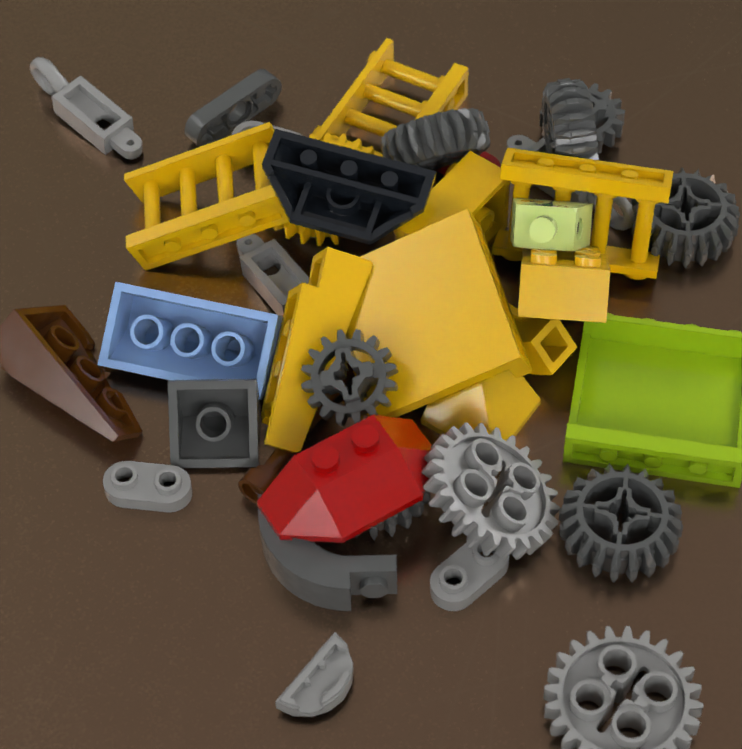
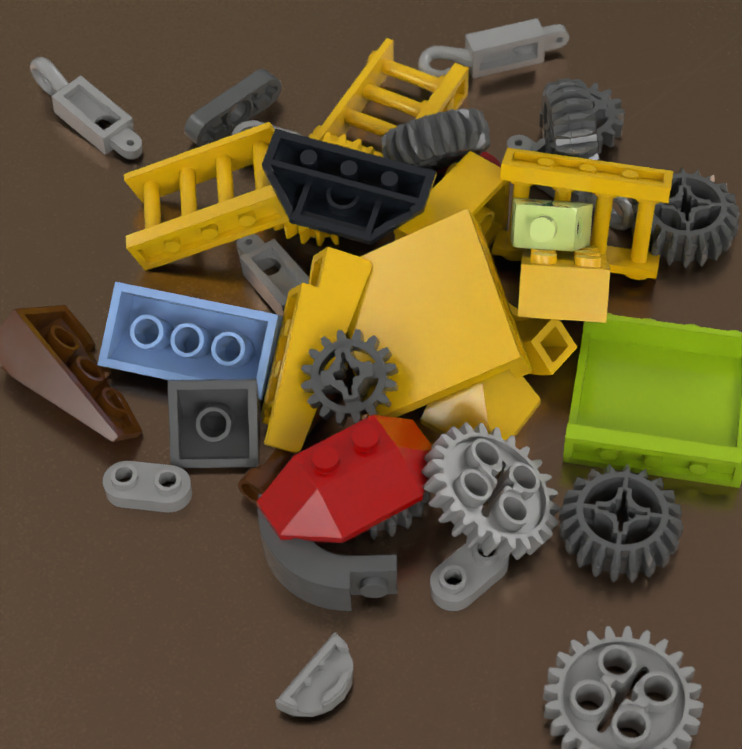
(498, 48): none -> light grey piece

